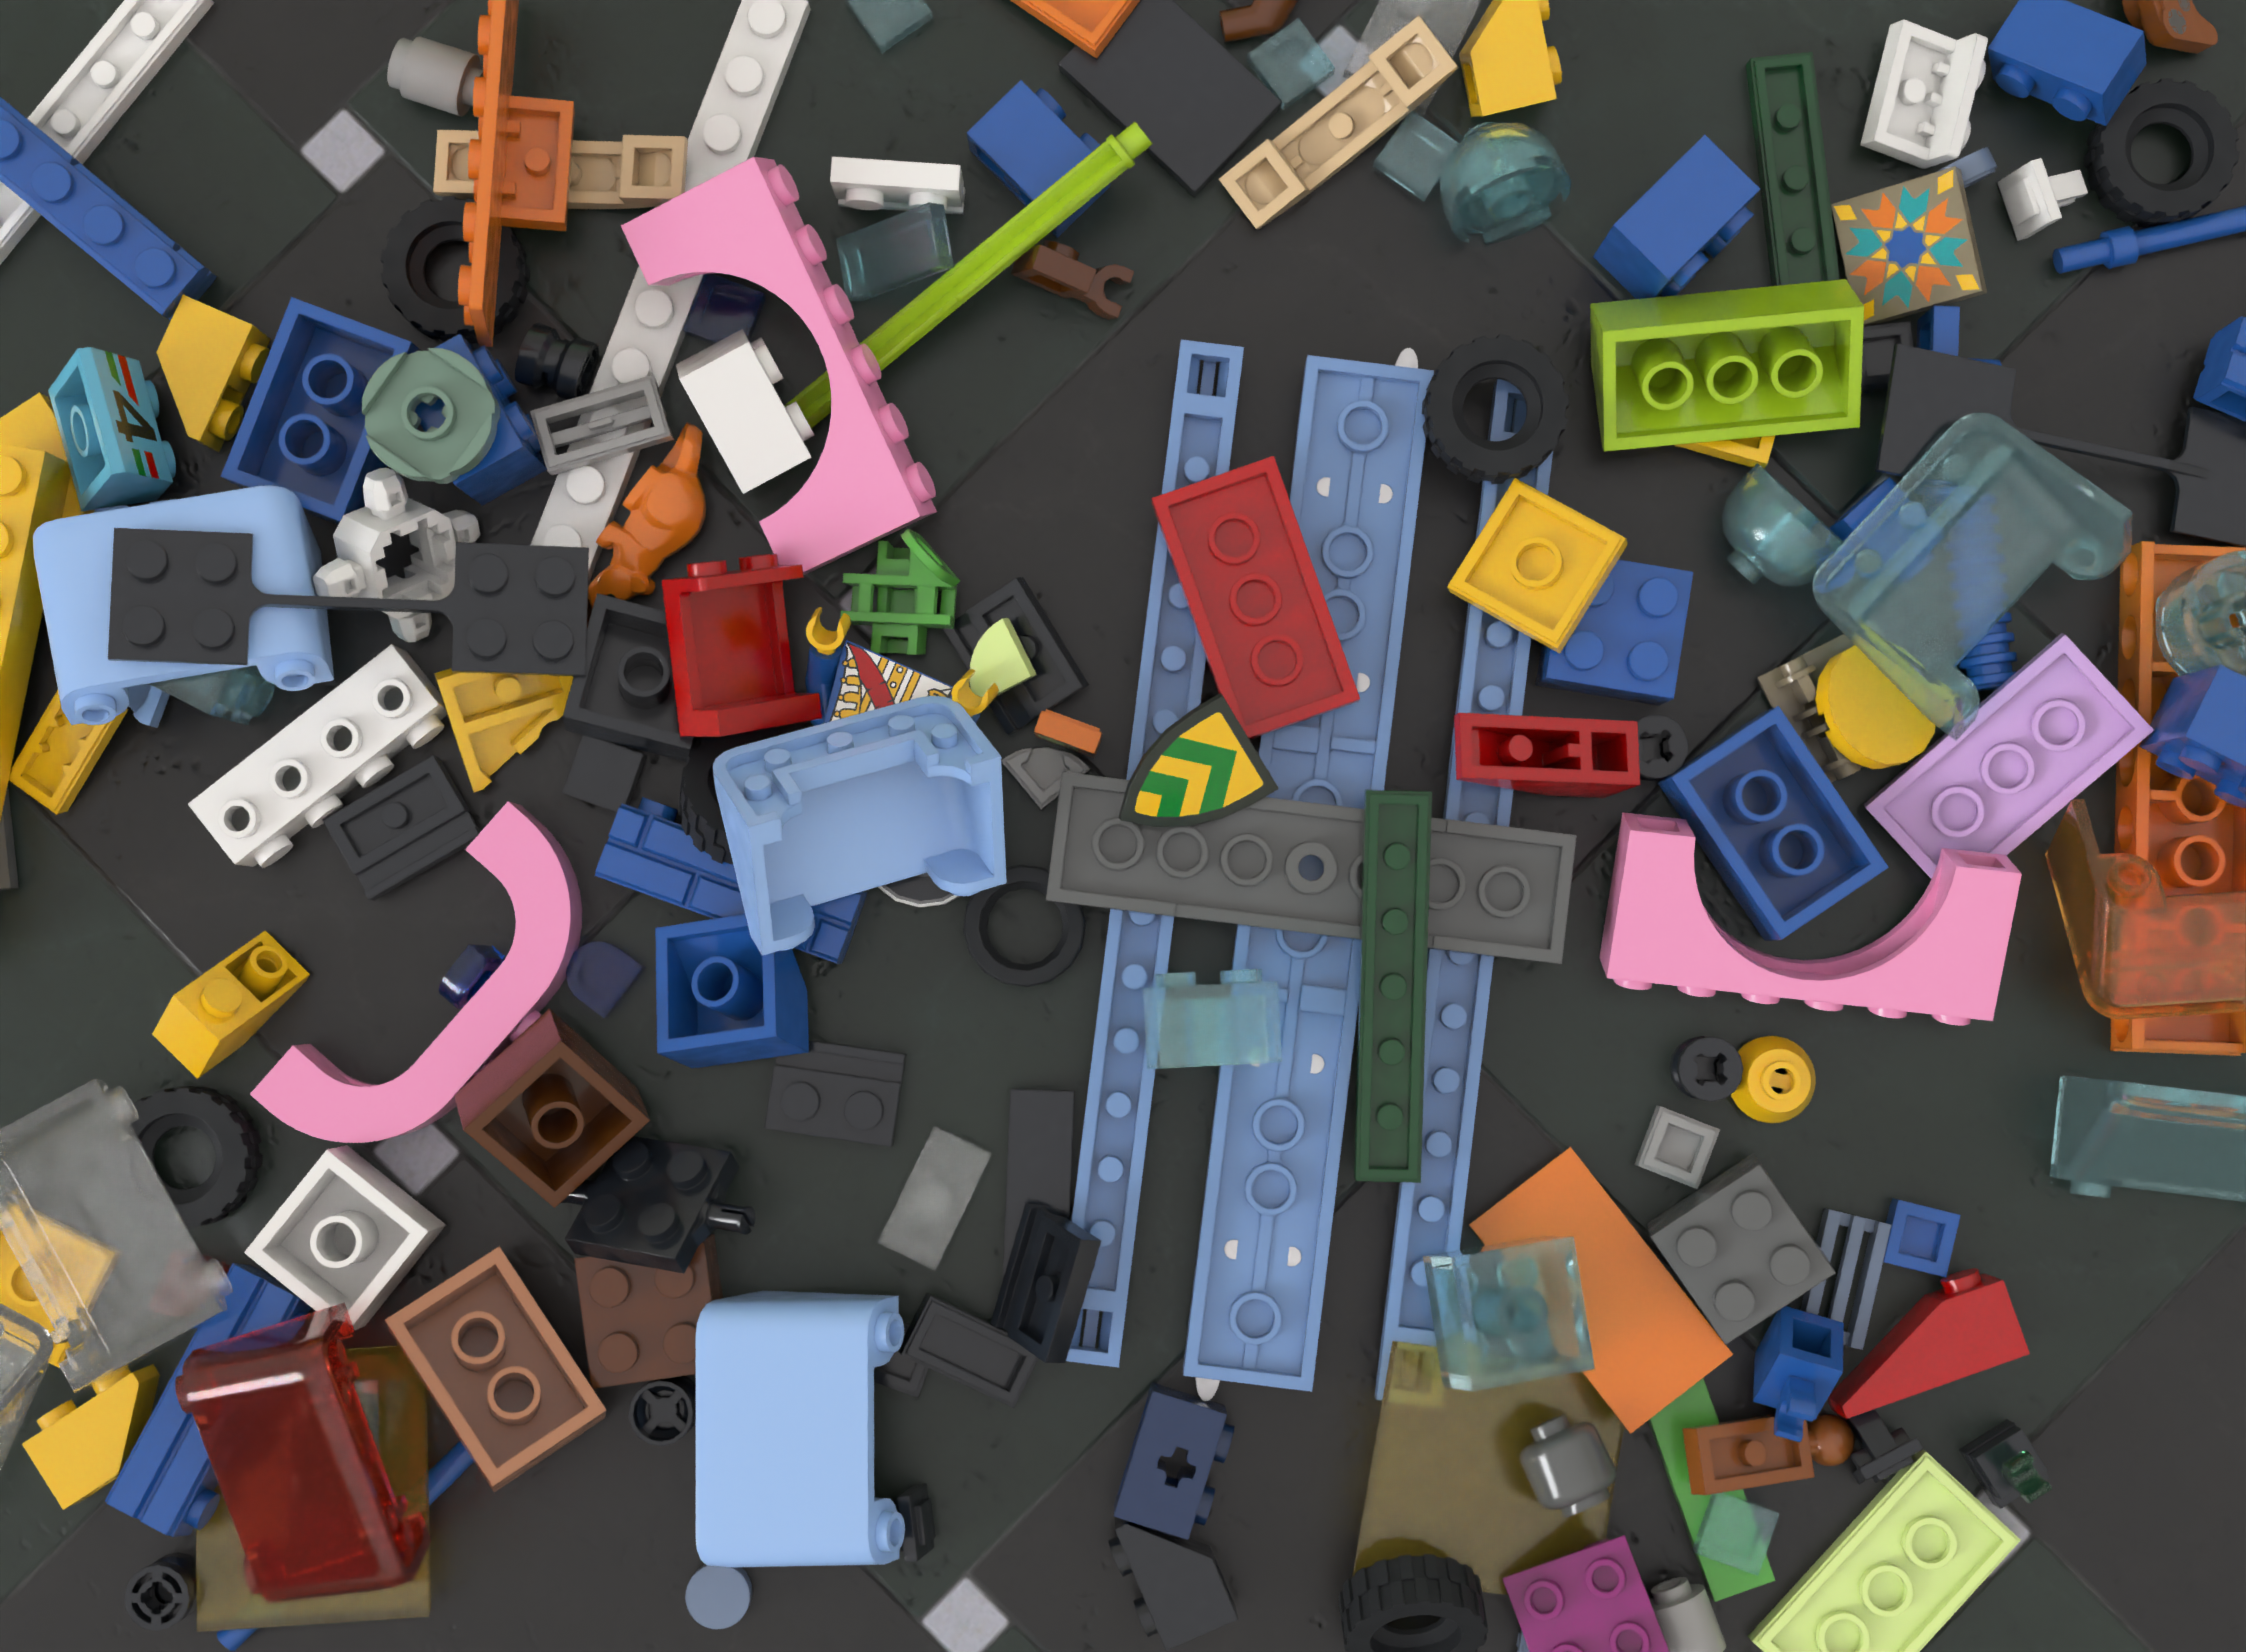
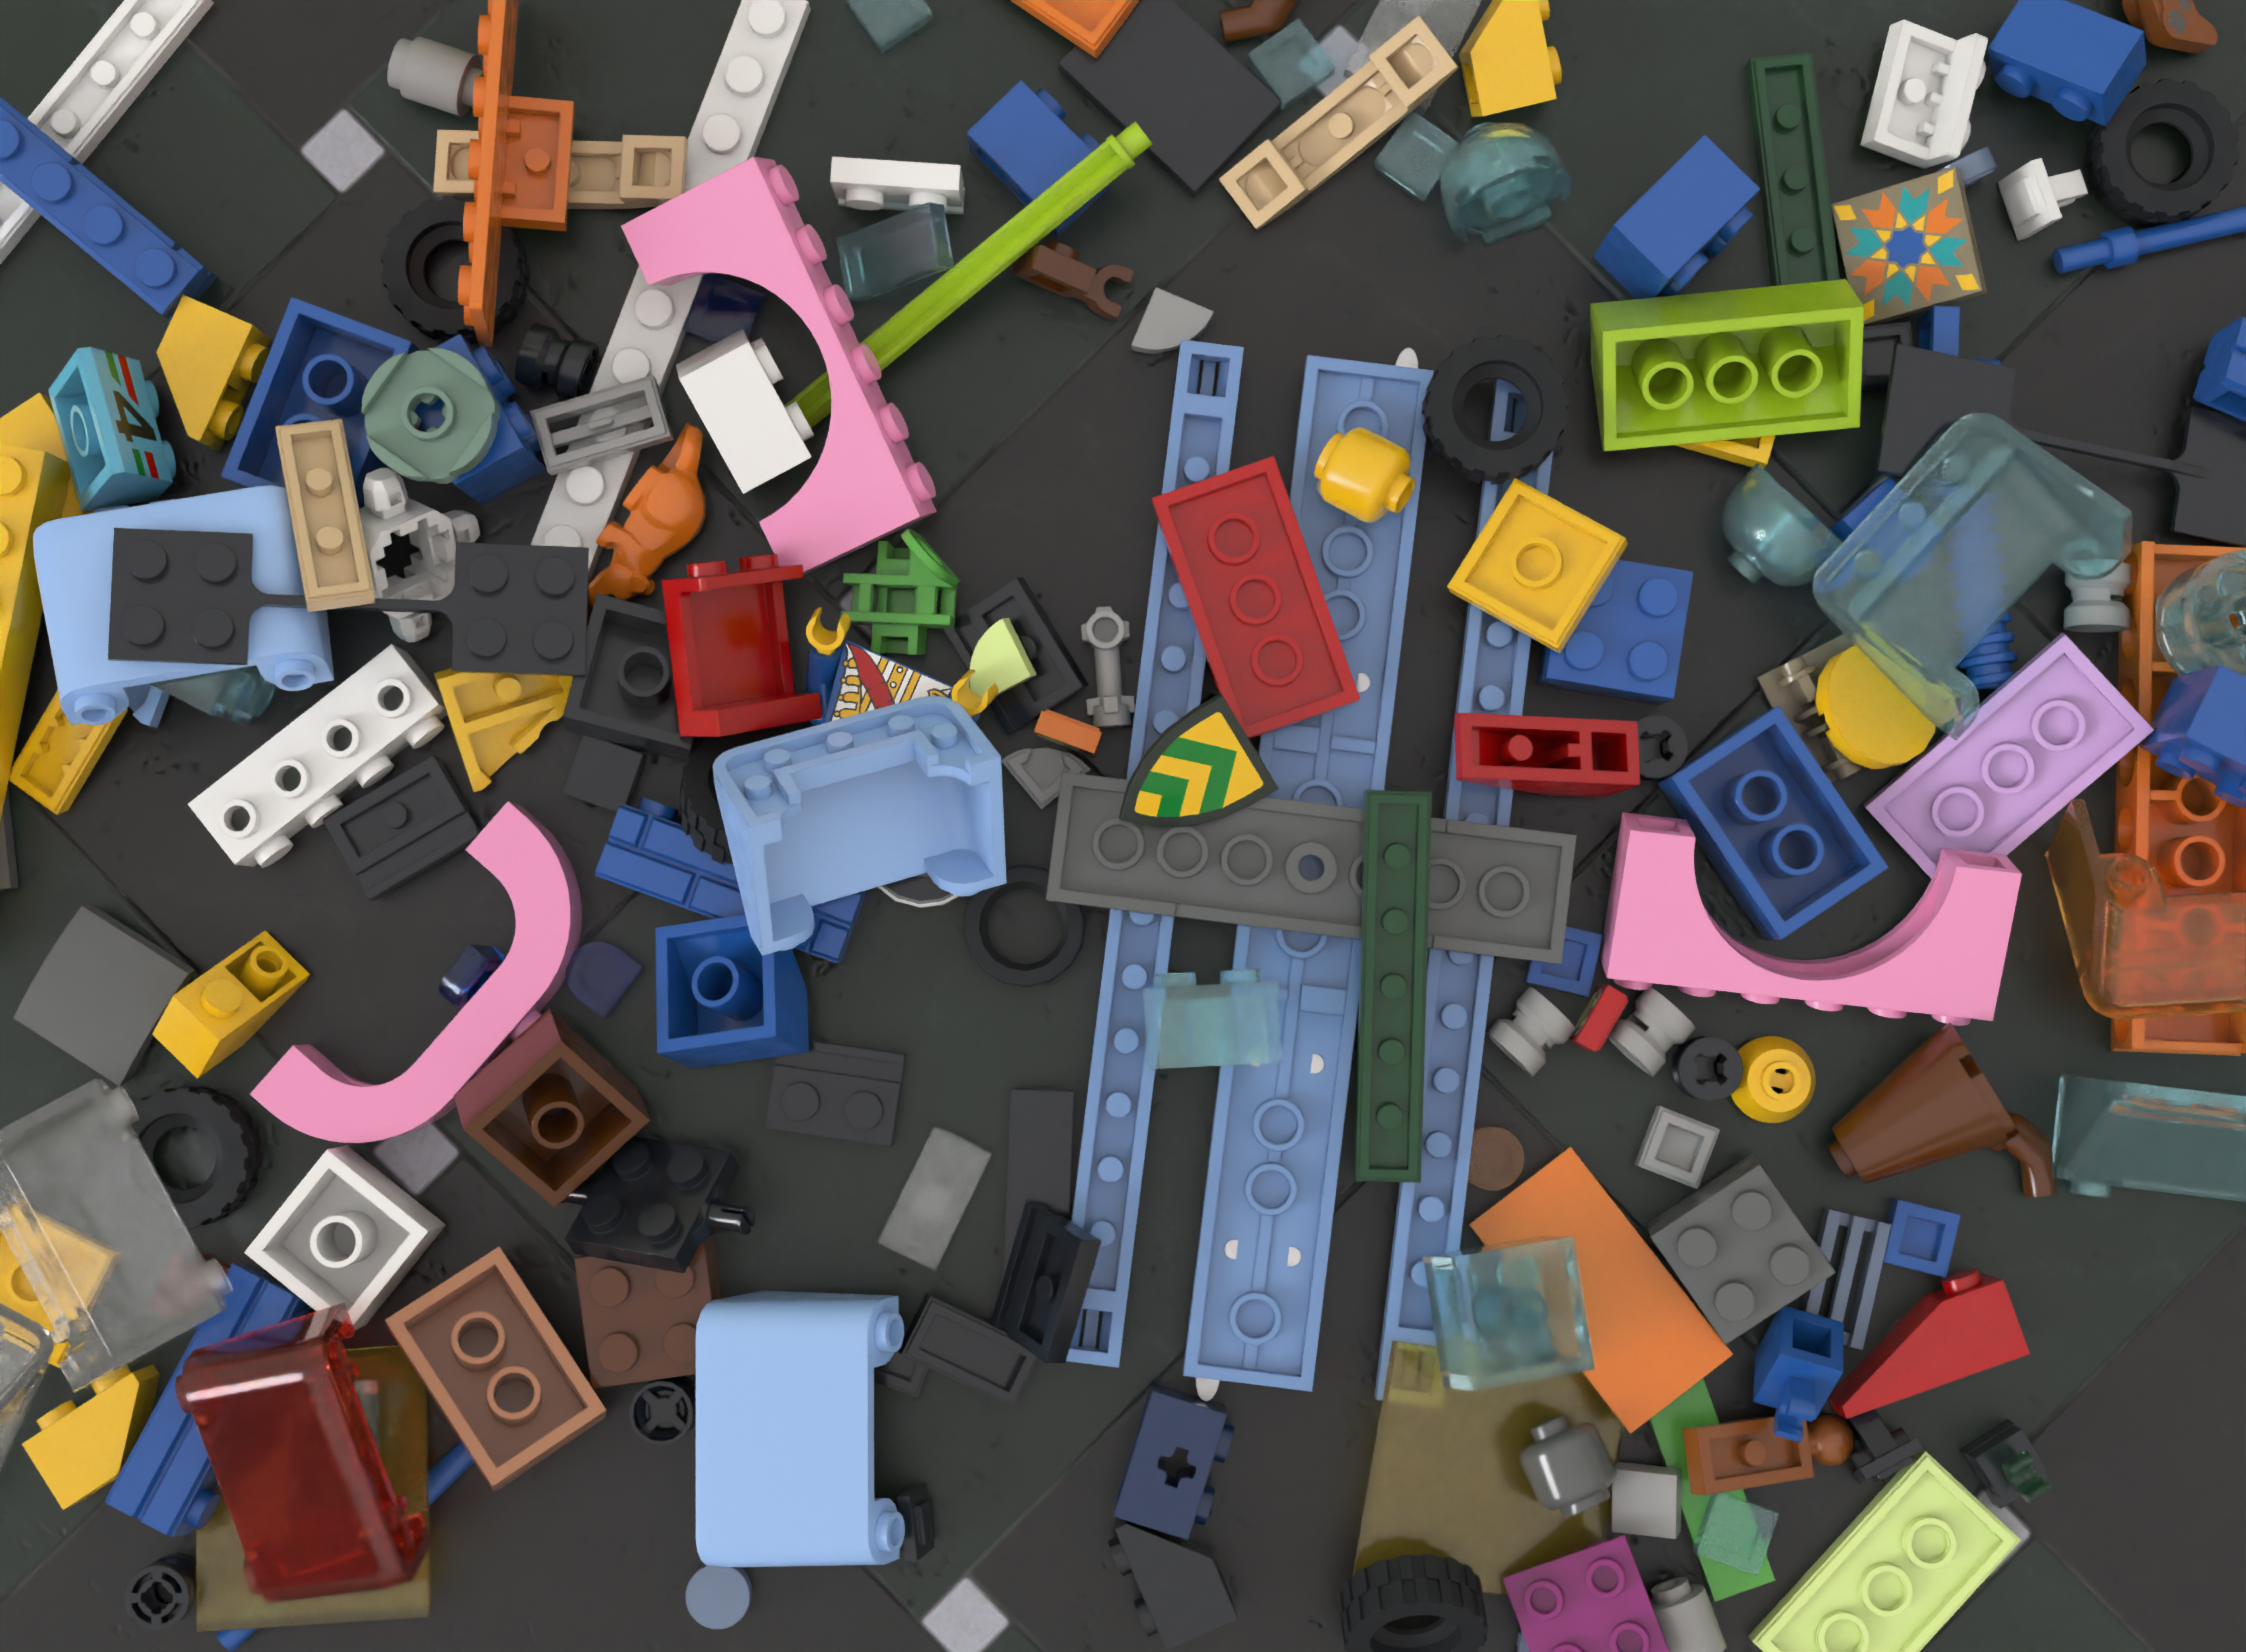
(102, 993): none -> dark grey slope
(325, 515): none -> tan tile
(1105, 635): none -> light grey bar
(1169, 321): none -> light grey tile
(1364, 474): none -> yellow head
(1495, 1158): none -> clear orange tile
(1535, 1027): none -> light grey wheel
(1577, 965): none -> blue tile
(1598, 1018): none -> red tile
(1647, 1500): none -> light grey tile
(1651, 1031): none -> light grey wheel
(1922, 1114): none -> reddish brown cone
(2035, 1158): none -> reddish brown arm
(2098, 603): none -> light grey wheel

